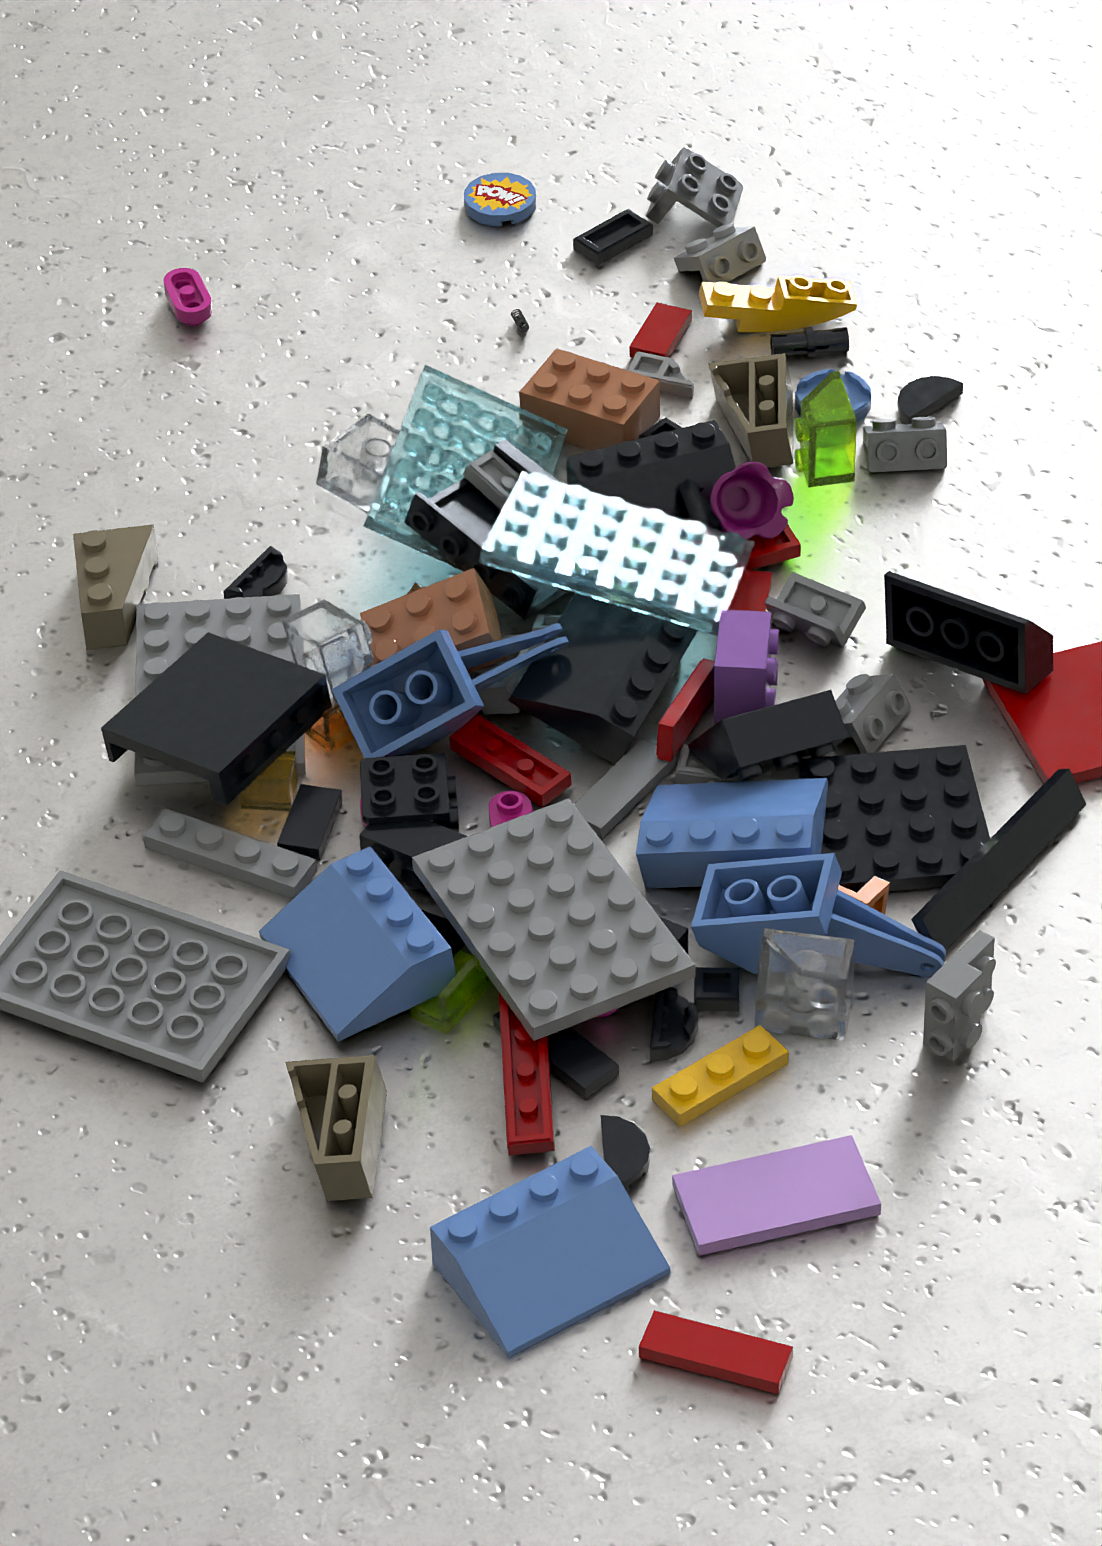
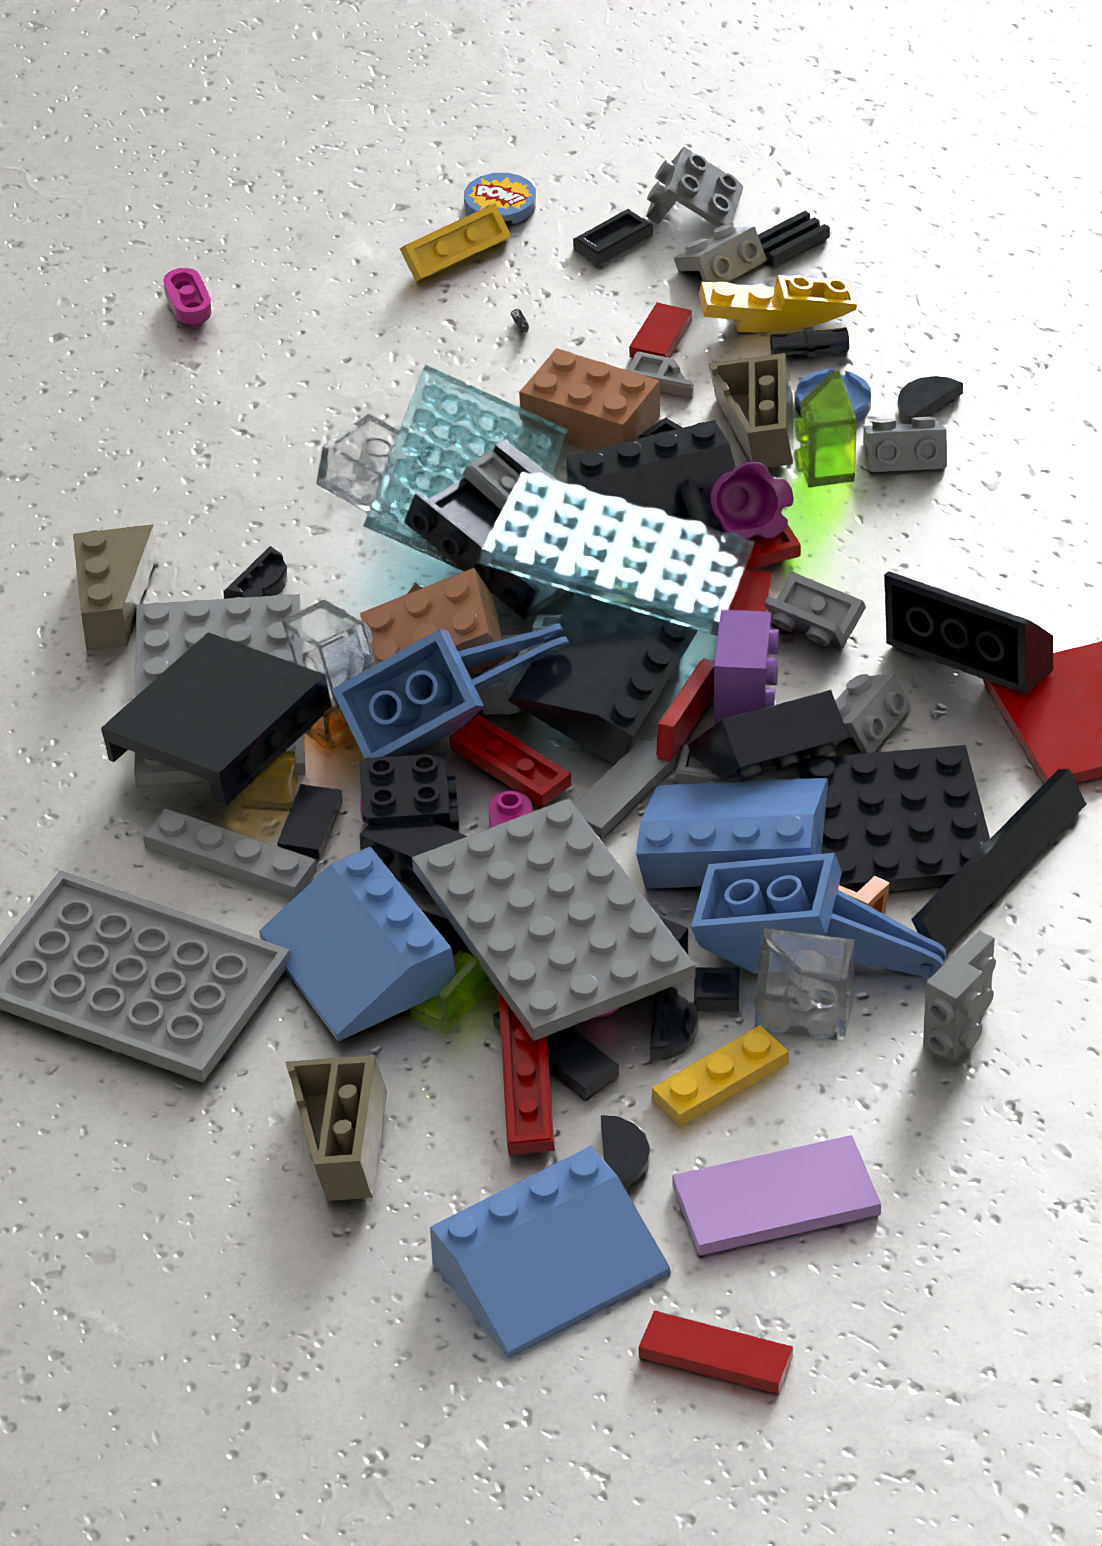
(455, 242): none -> yellow plate
(792, 237): none -> black tile

